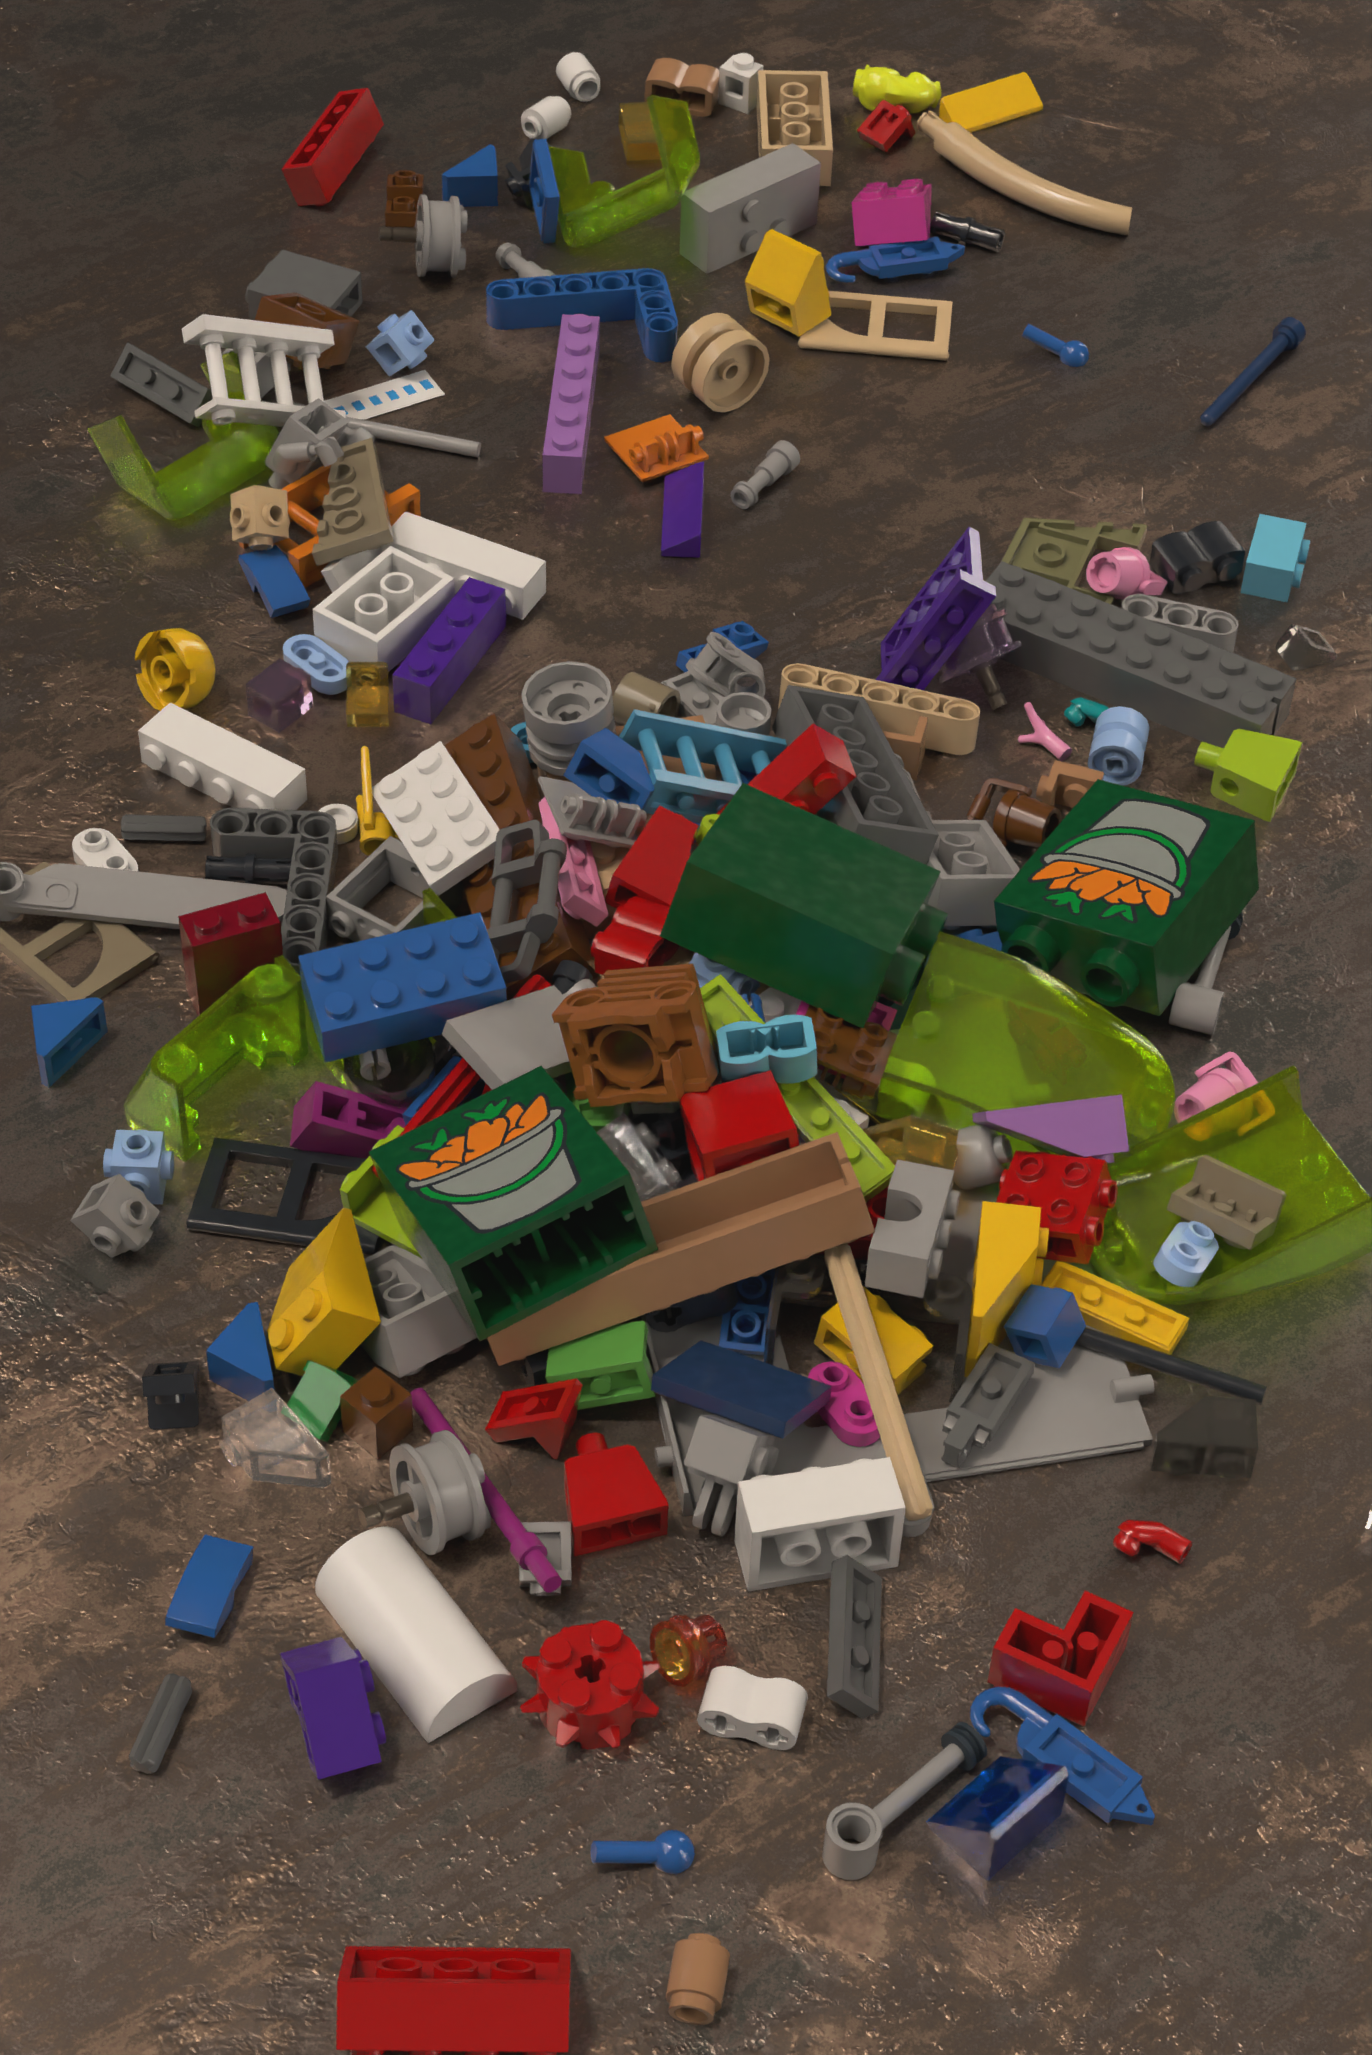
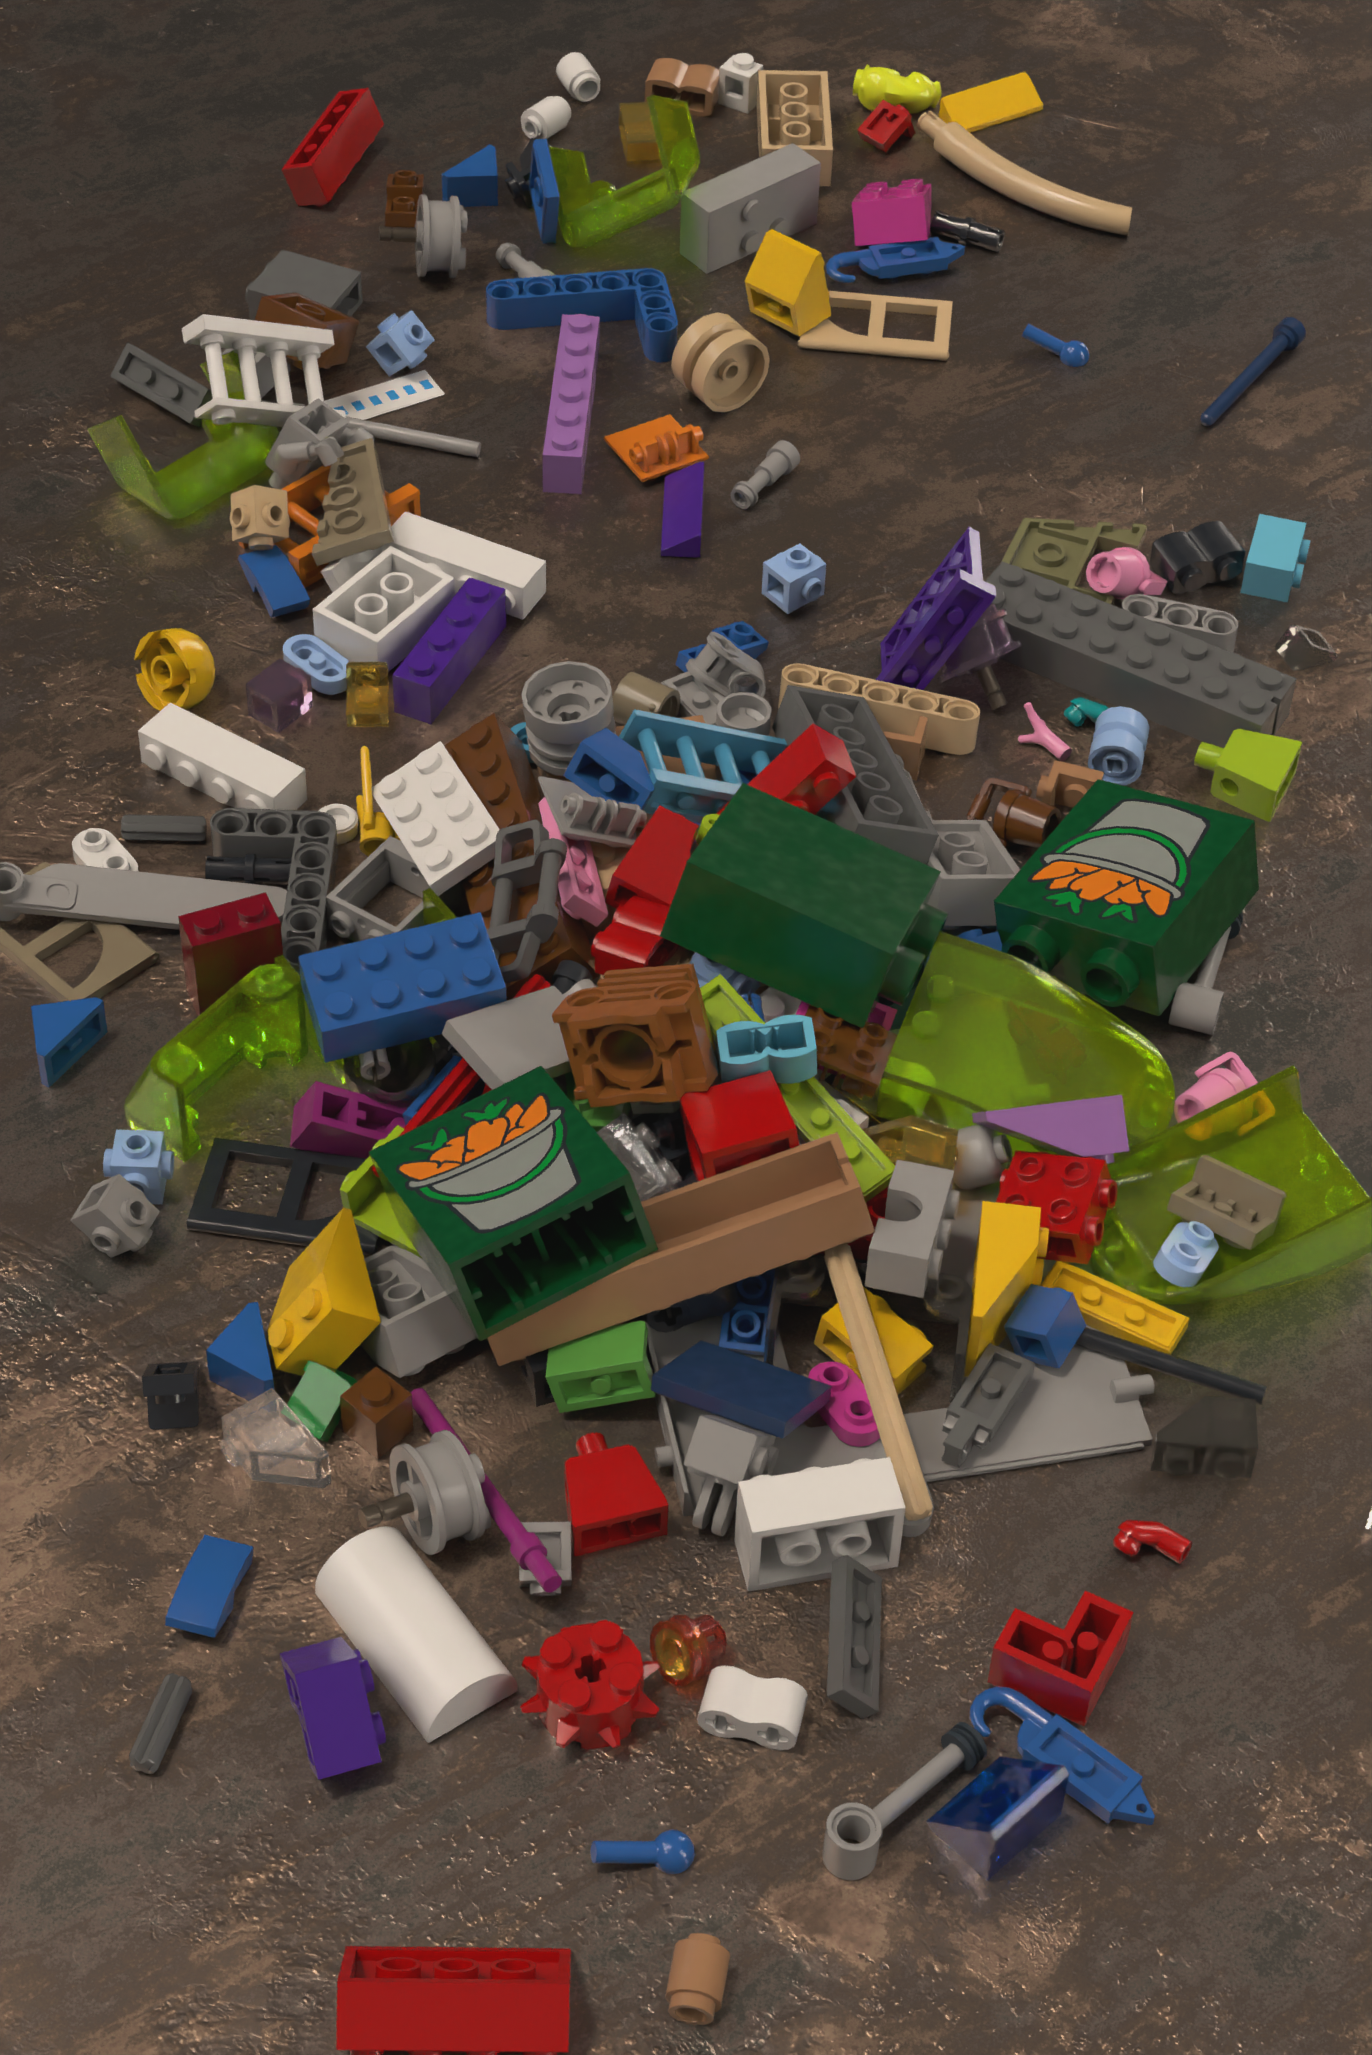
(537, 1412): red slope -> none
(793, 578): none -> light blue brick

